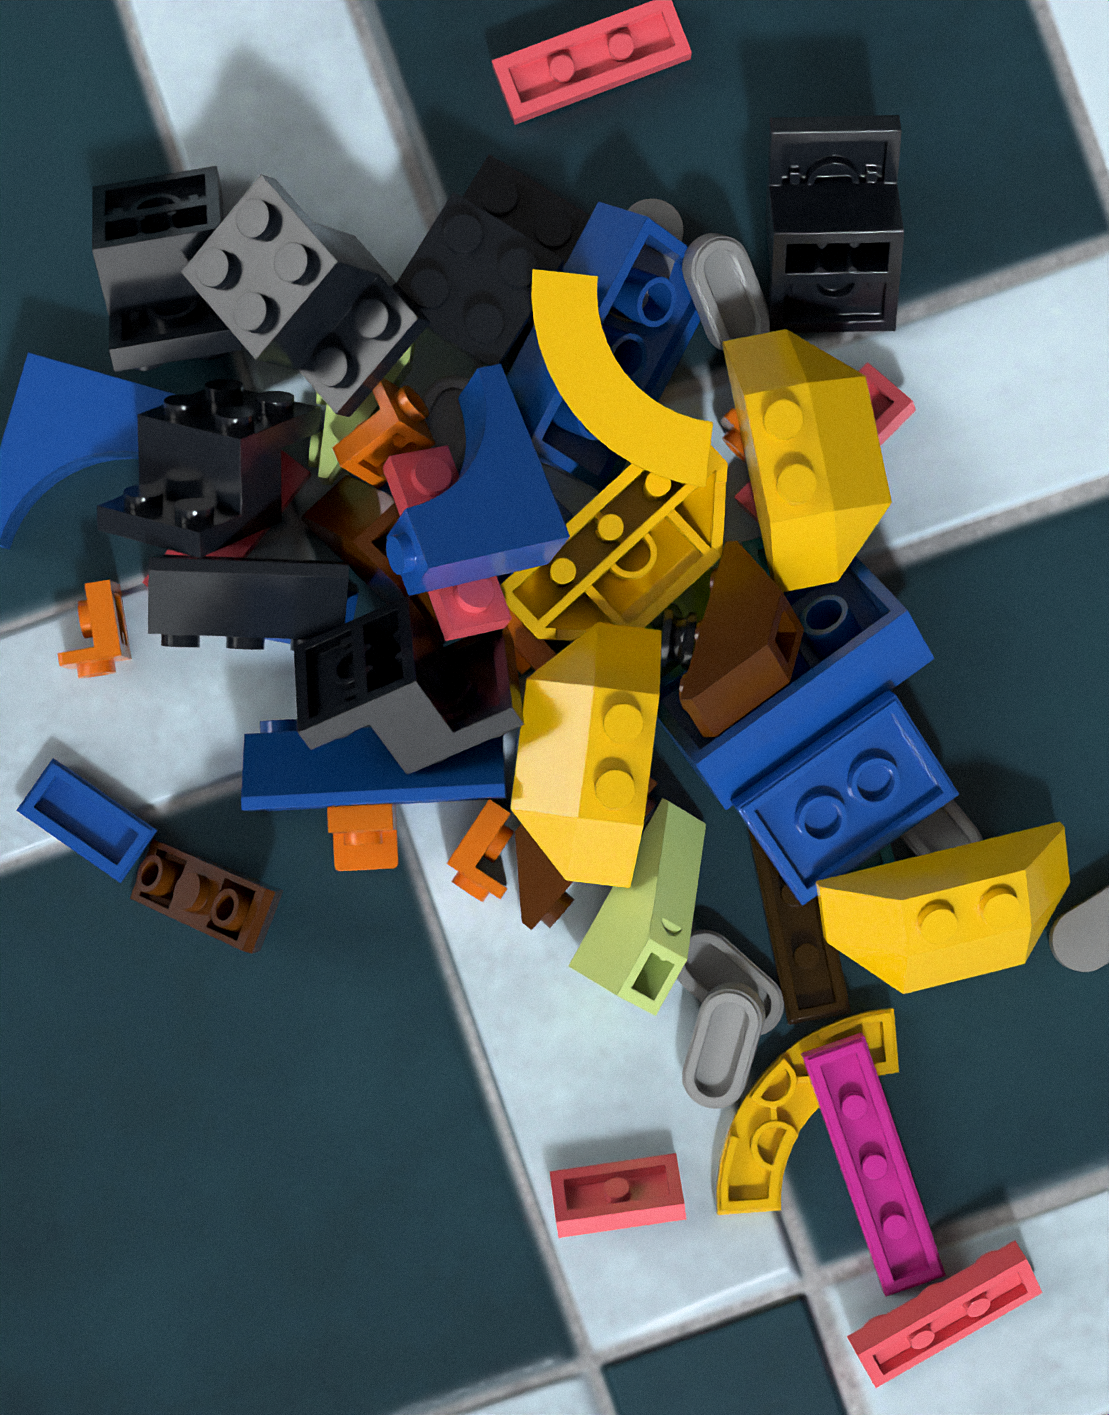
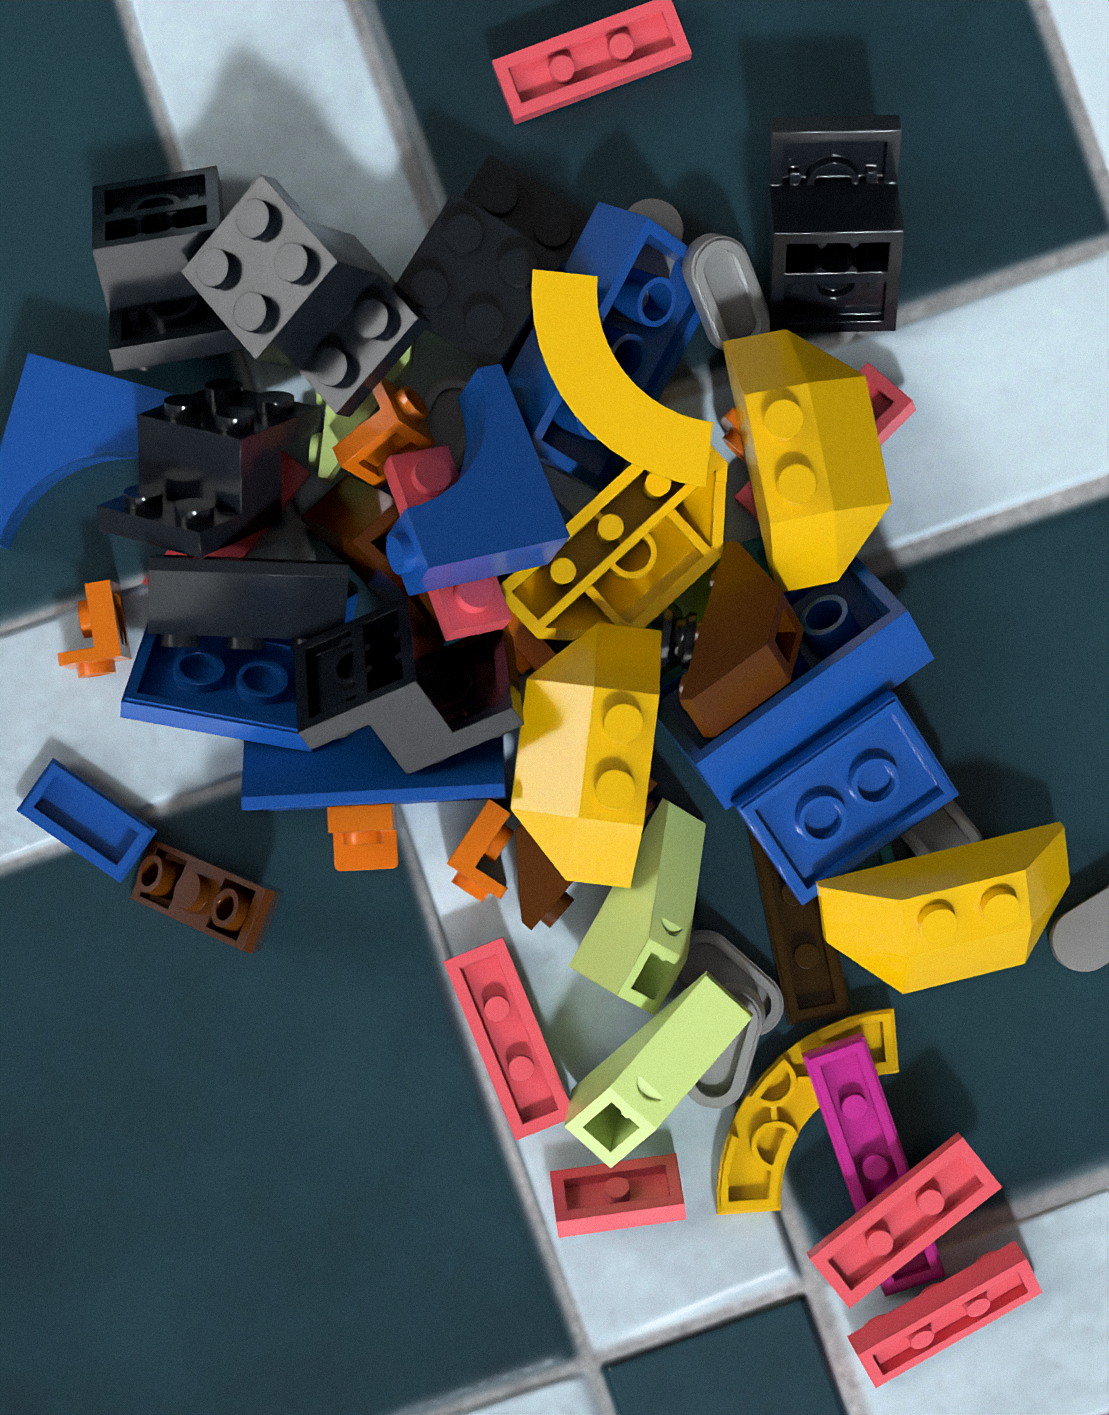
(216, 690): none -> blue tile
(508, 1038): none -> coral plate
(654, 1070): none -> yellowish green slope
(903, 1220): none -> coral plate

